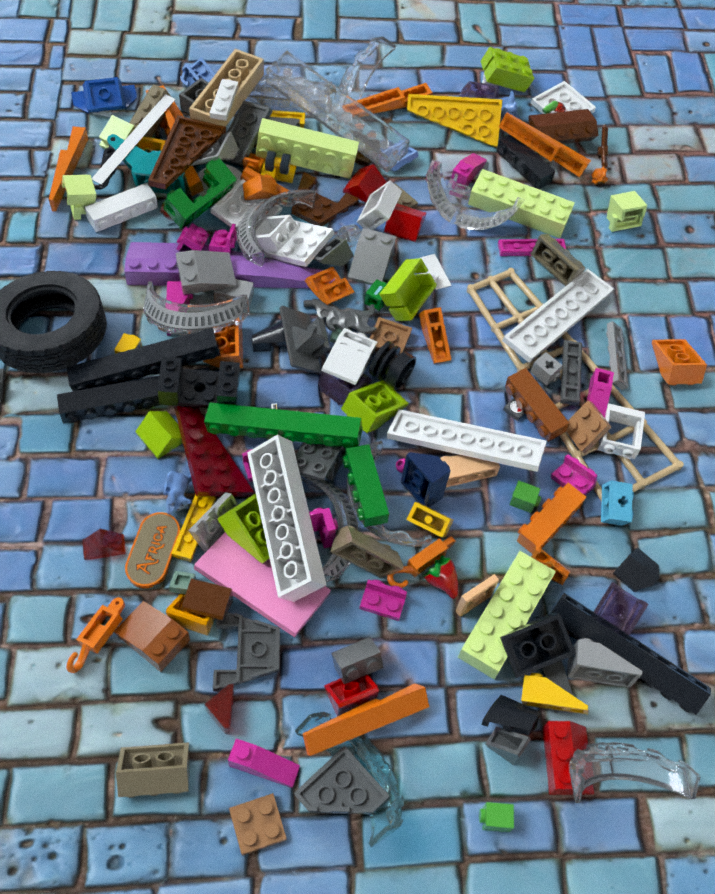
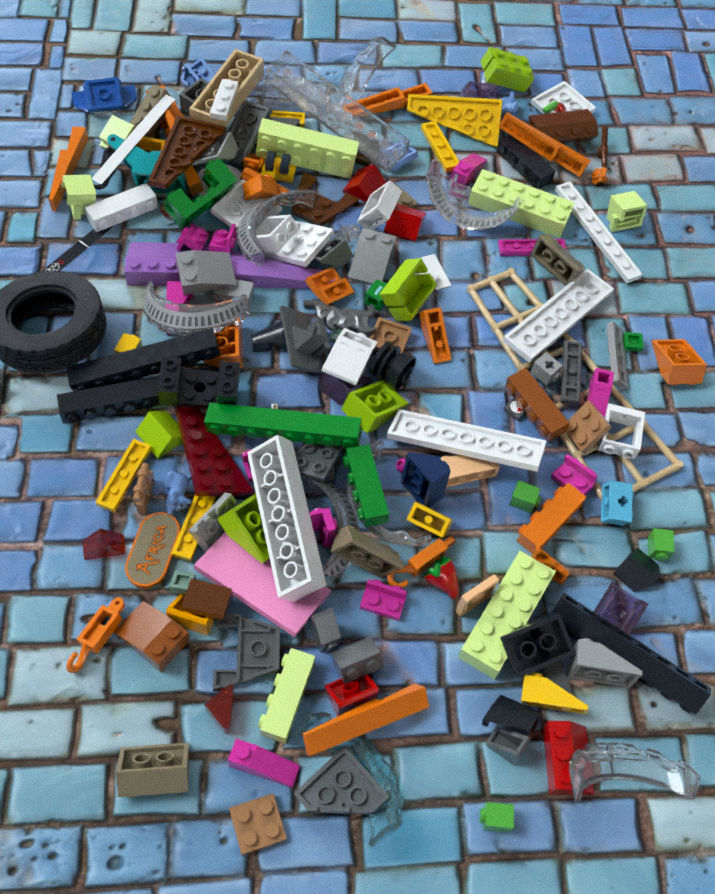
(76, 250): none -> black sticker
(123, 475): none -> yellow plate
(143, 489): none -> medium nougat plate
(287, 695): none -> yellowish green brick
(326, 630): none -> dark grey slope
(440, 145): none -> yellow plate
(599, 233): none -> white plate
(633, 342): none -> green plate
(661, 544): none -> bright green brick

